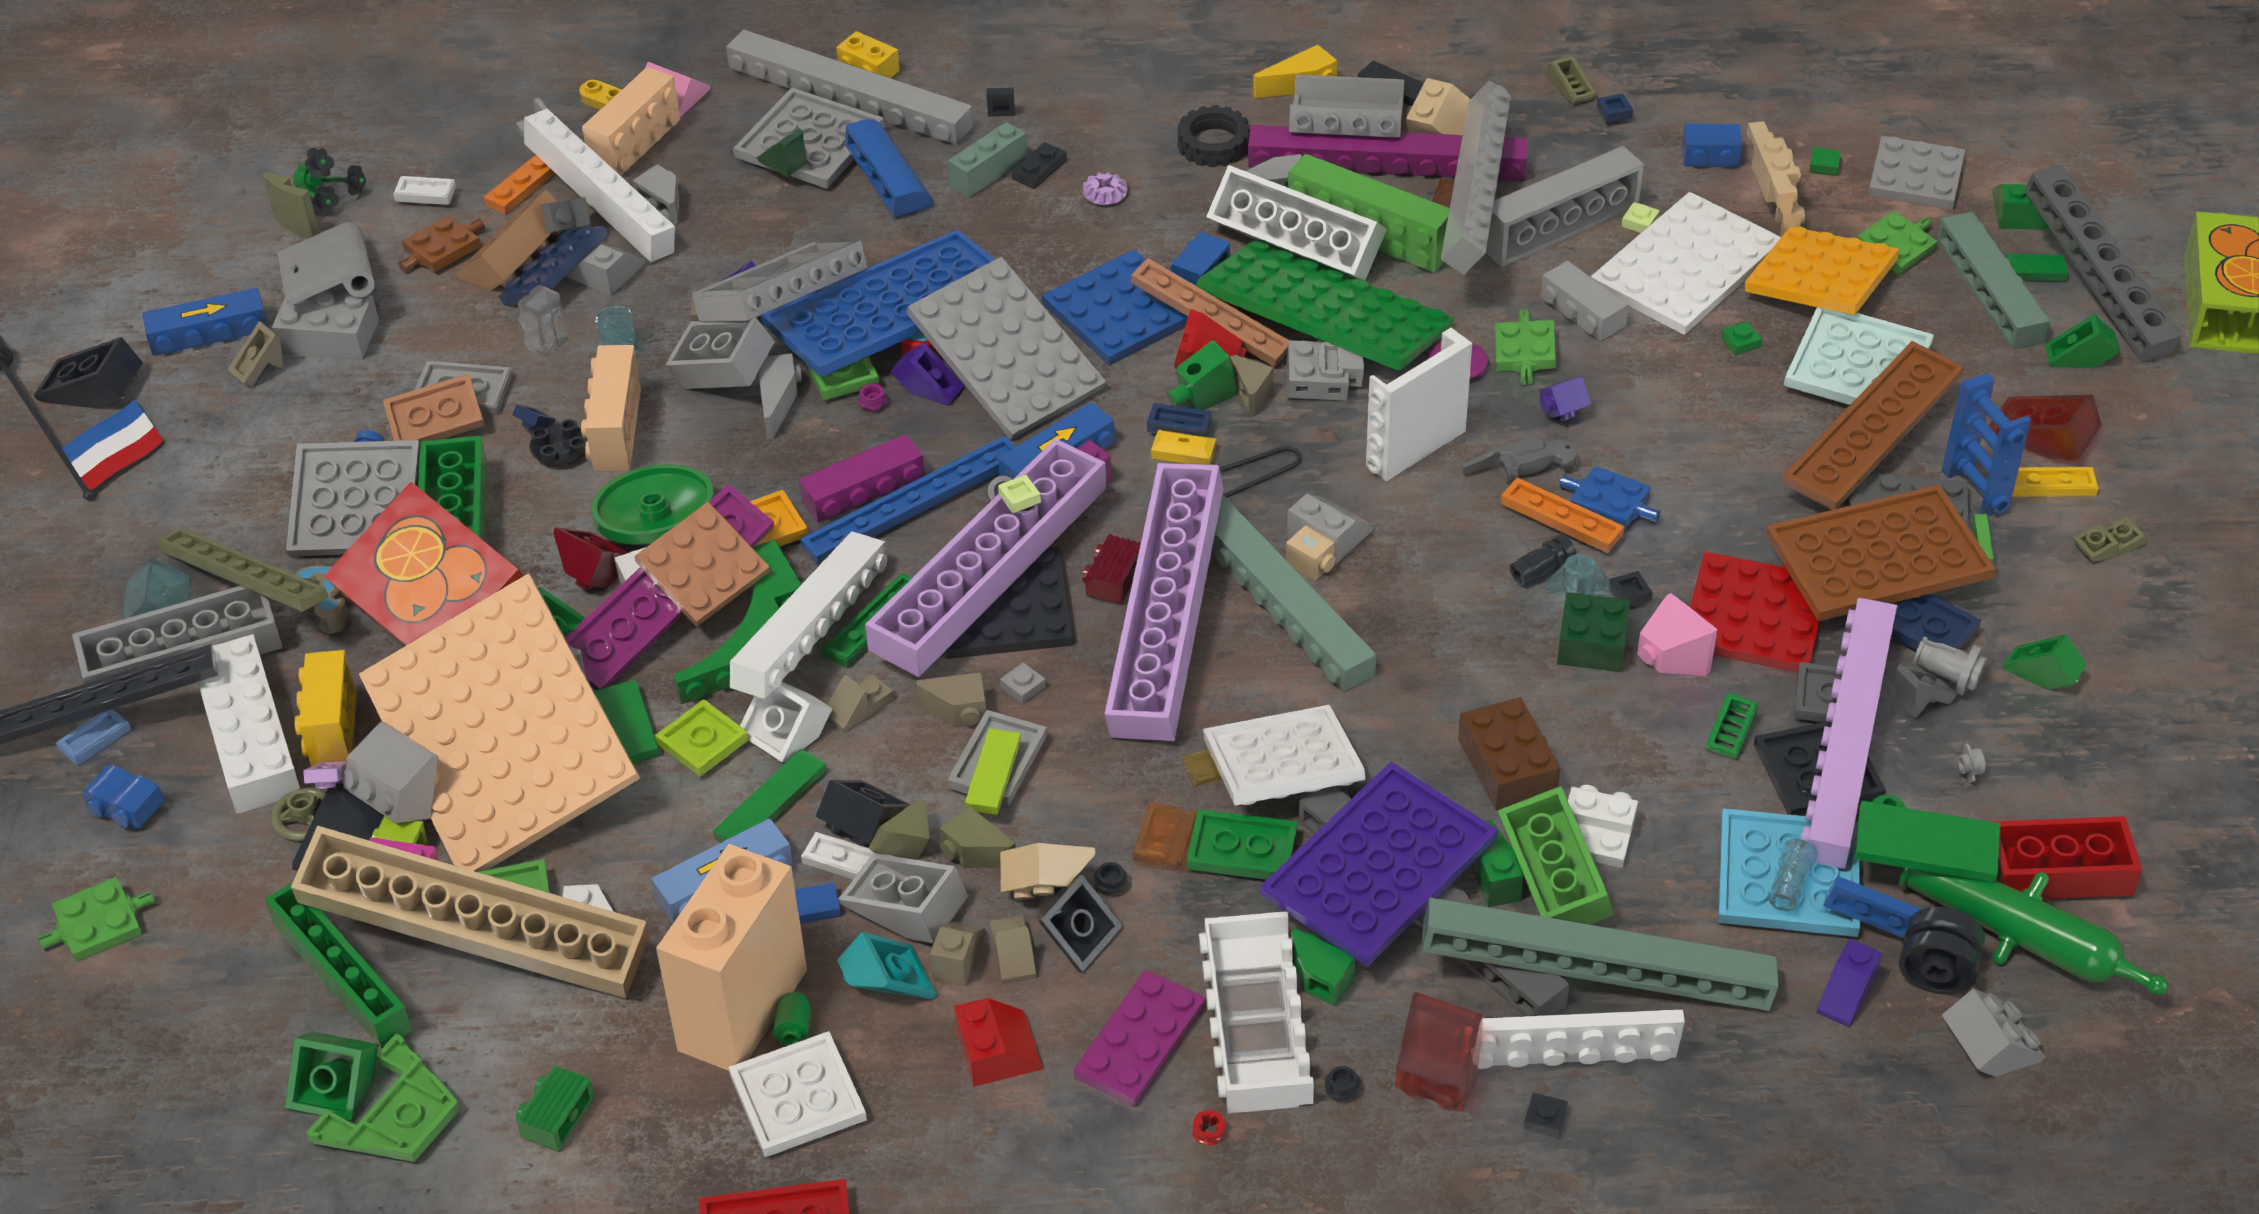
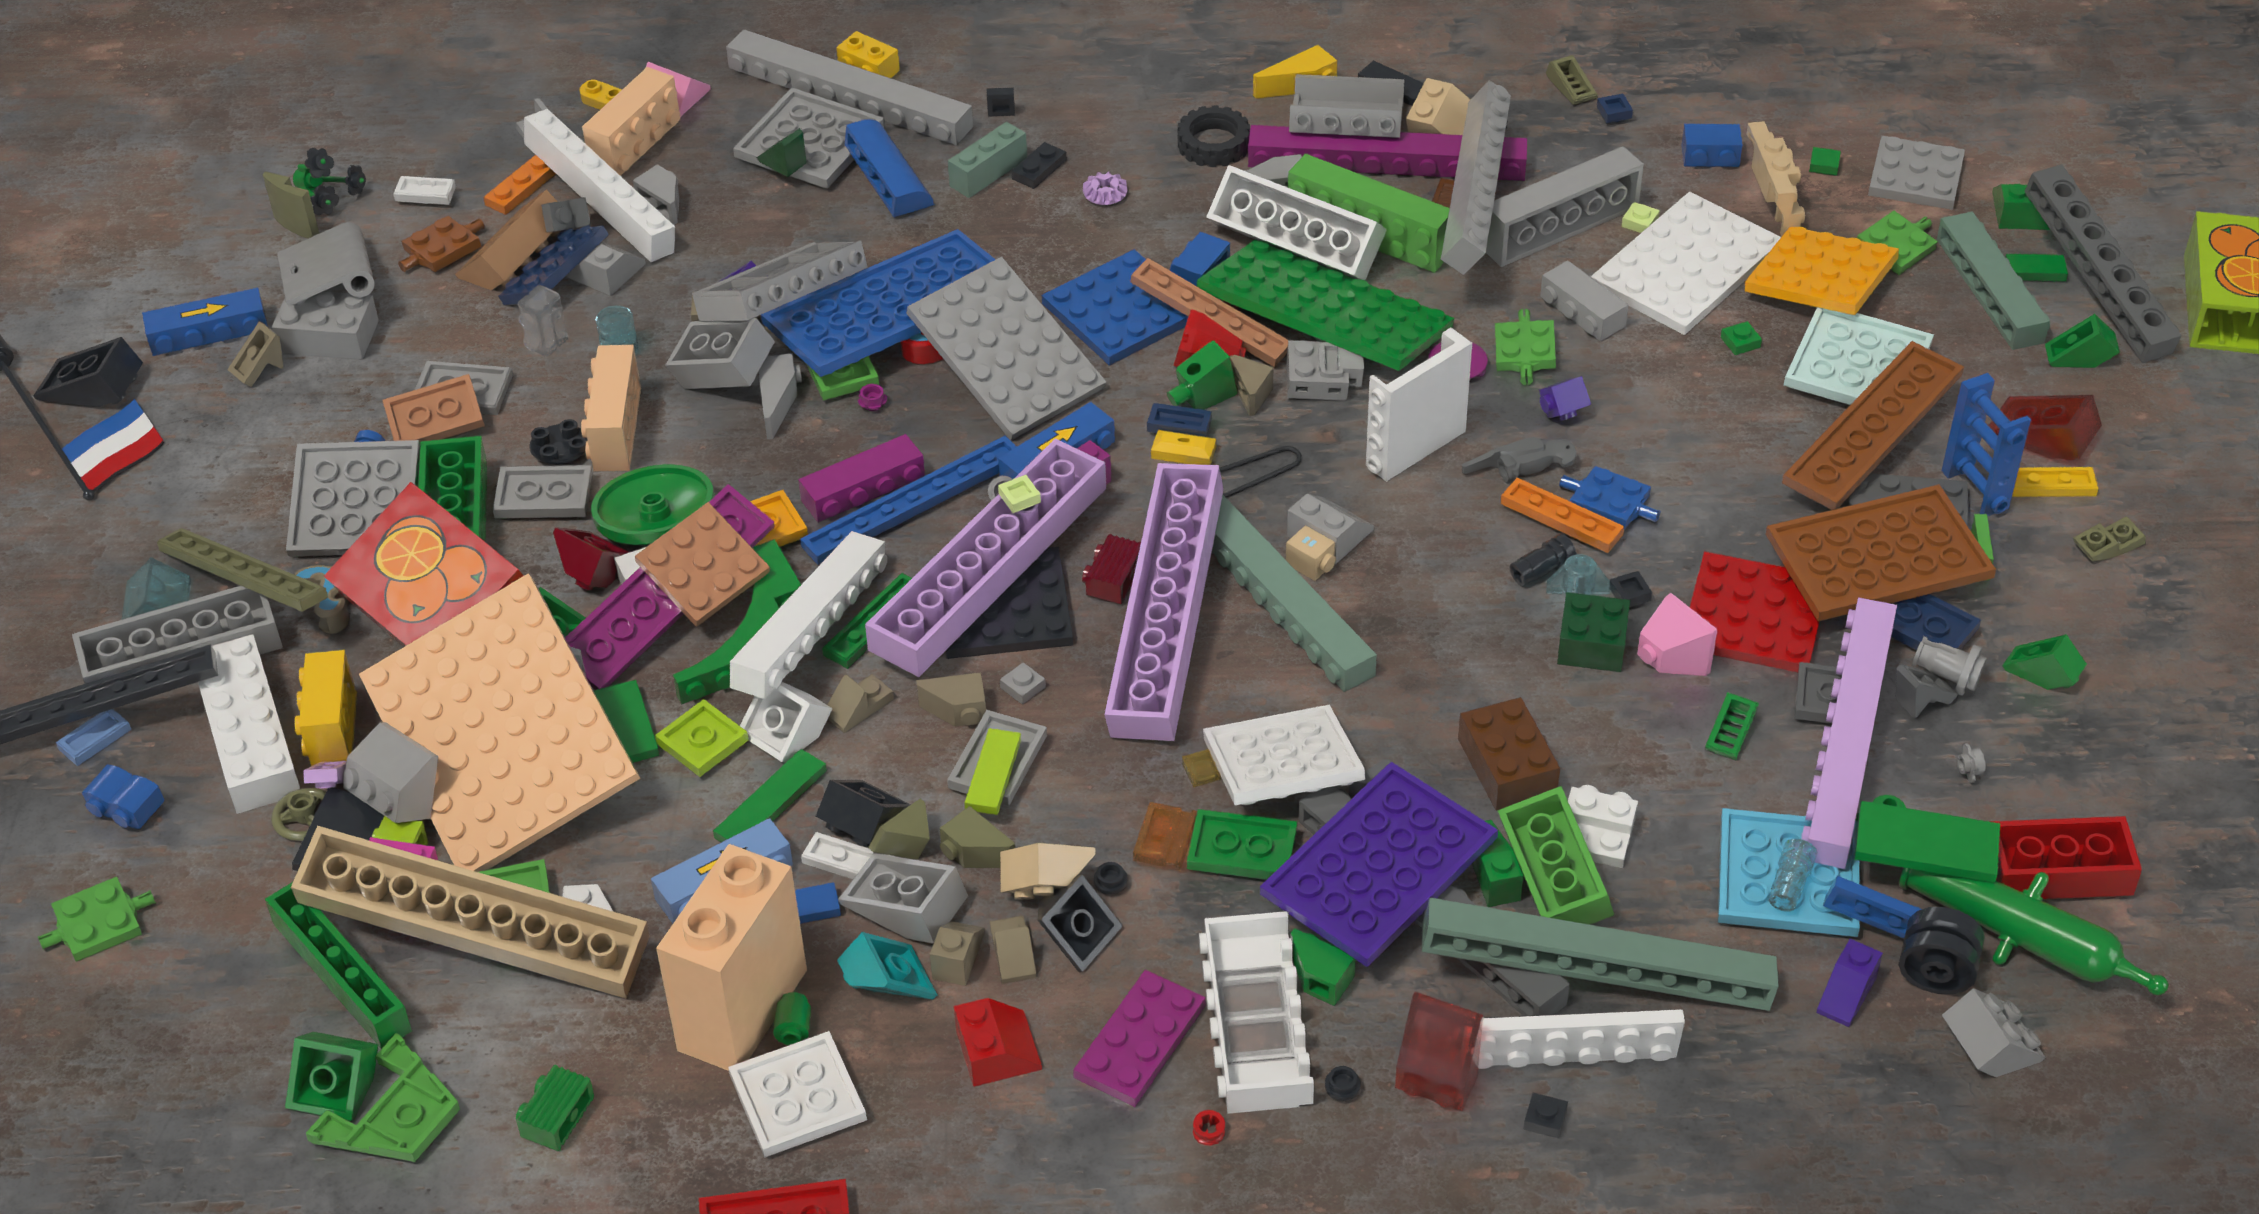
(532, 417): dark blue plate -> none
(542, 491): none -> light grey plate
(927, 375): dark purple slope -> none
(1791, 764): black plate -> none

